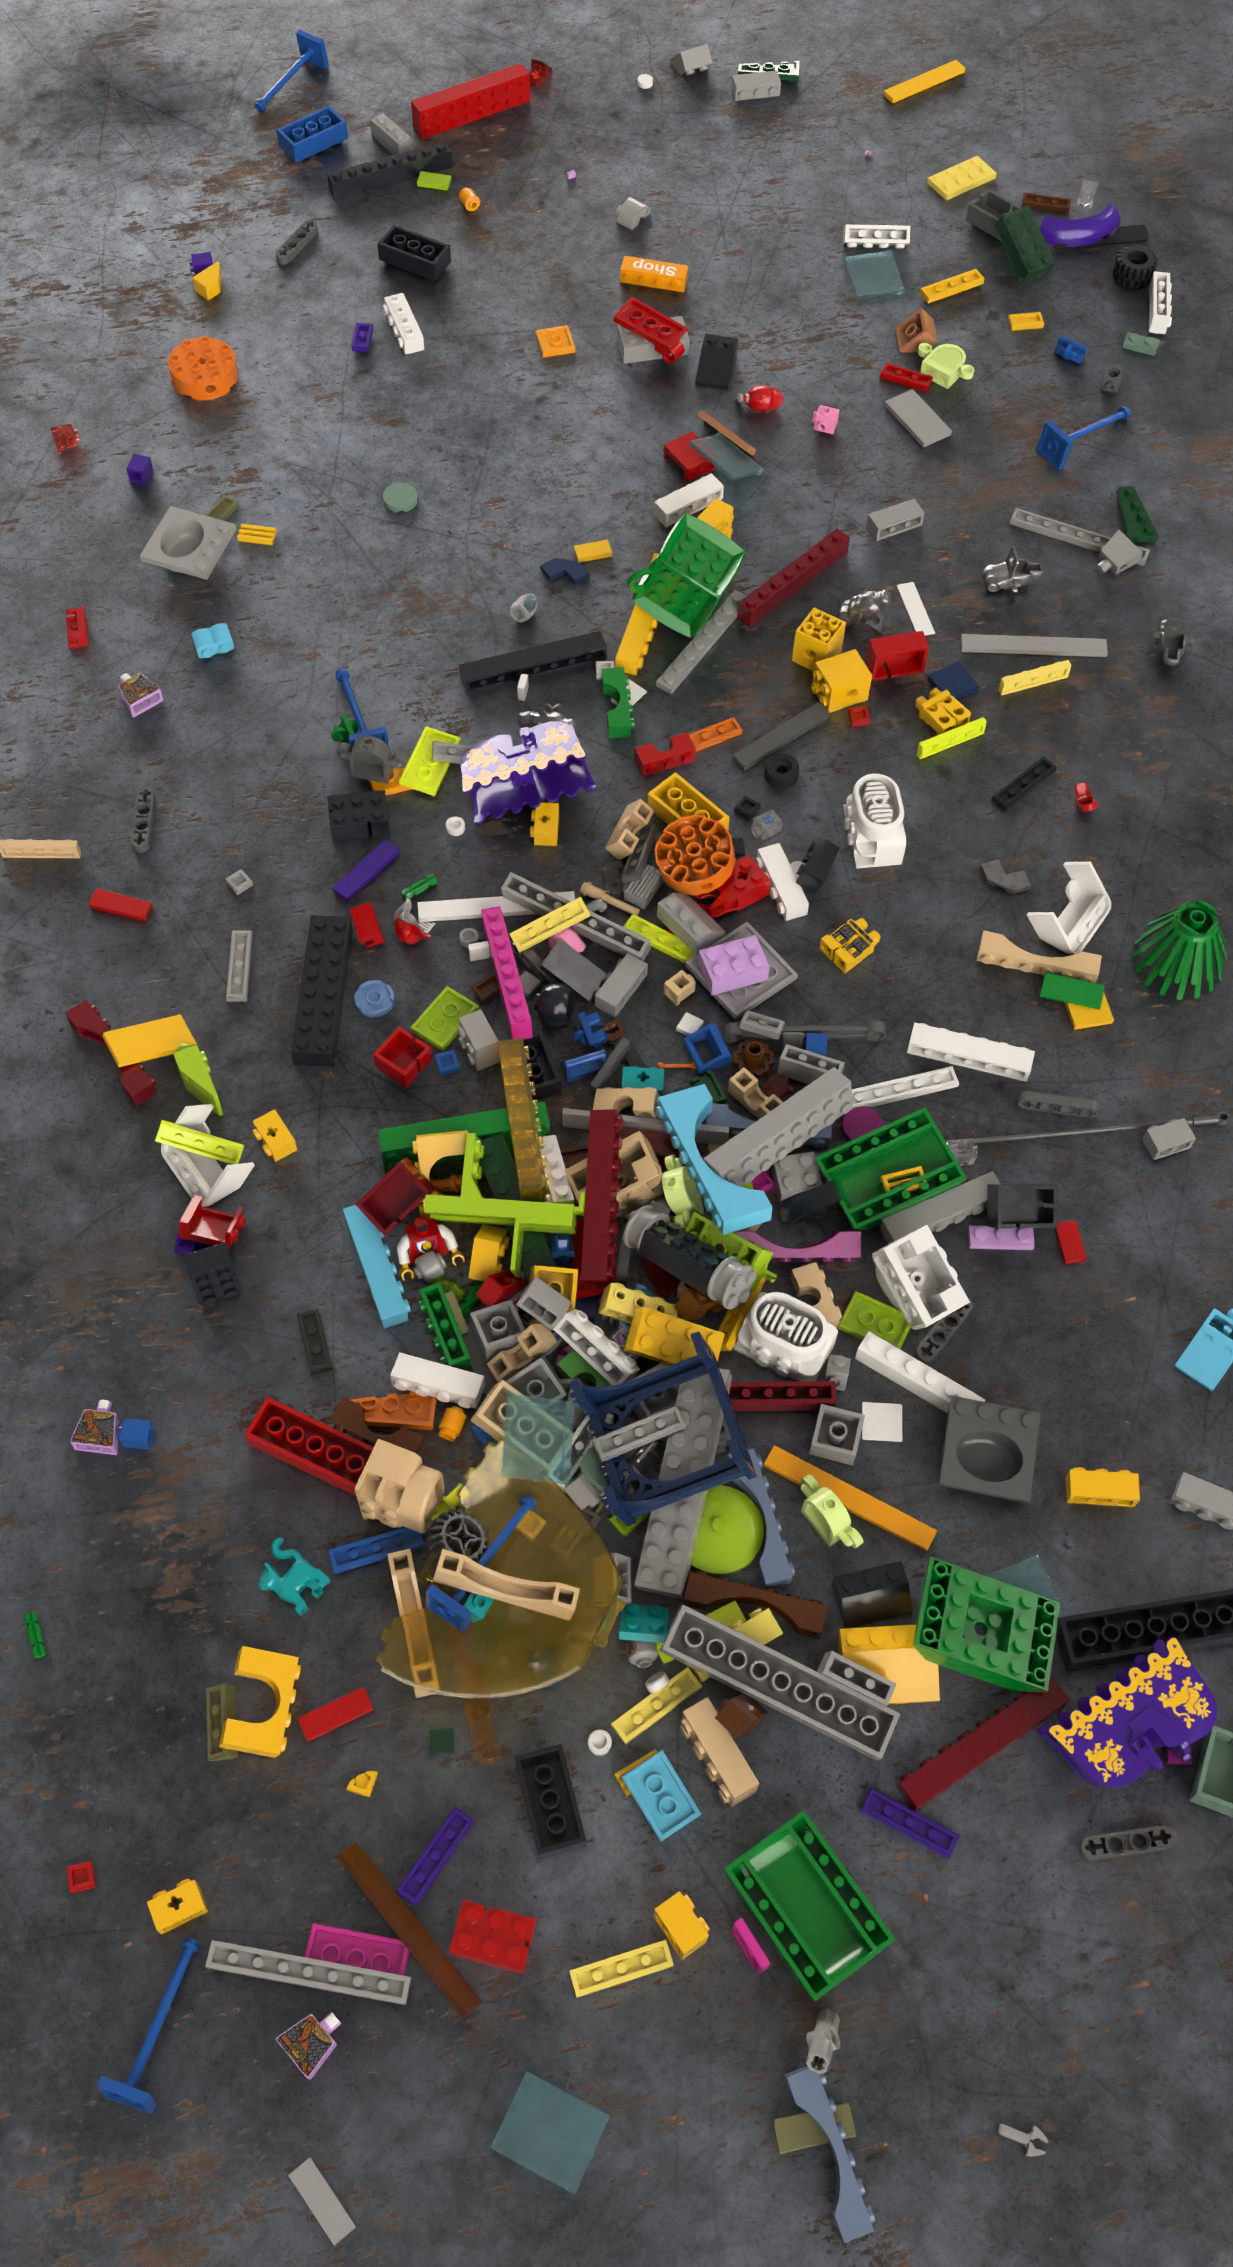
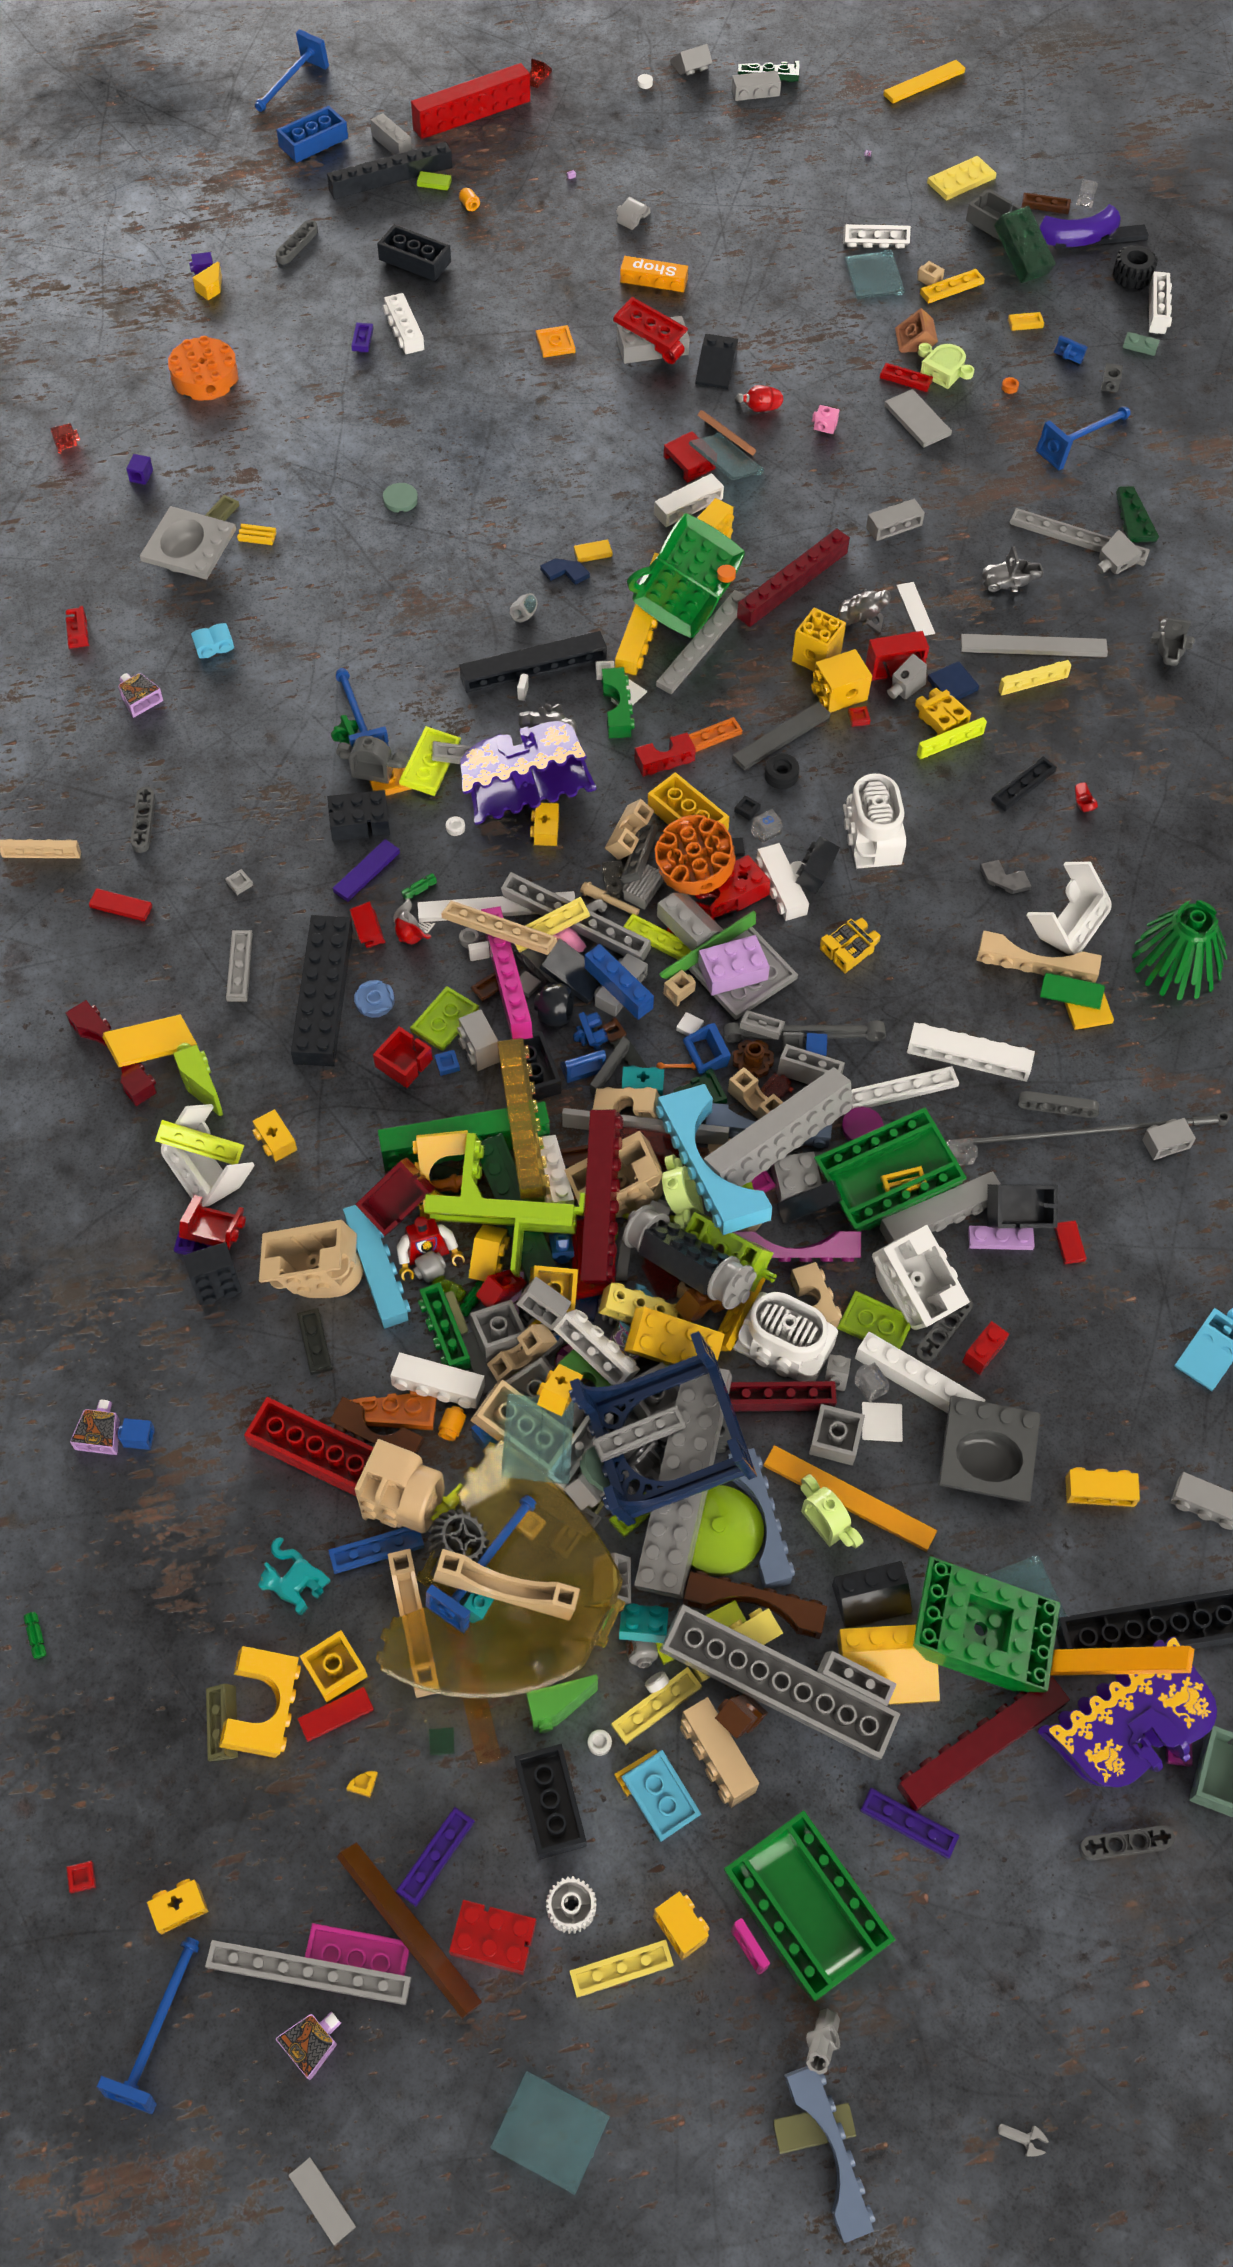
(312, 1260): none -> tan brick
(333, 1666): none -> yellow brick
(499, 927): none -> tan tile
(555, 1391): none -> yellow brick
(555, 1703): none -> bright green slope
(558, 1898): none -> white brick
(619, 981): none -> blue brick
(721, 938): none -> bright green piece
(726, 573): none -> orange tile
(871, 1382): none -> clear brick
(908, 678): none -> light grey torso
(930, 273): none -> tan brick
(985, 1348): none -> red brick
(1010, 385): none -> orange tile
(1122, 1660): none -> light orange tile

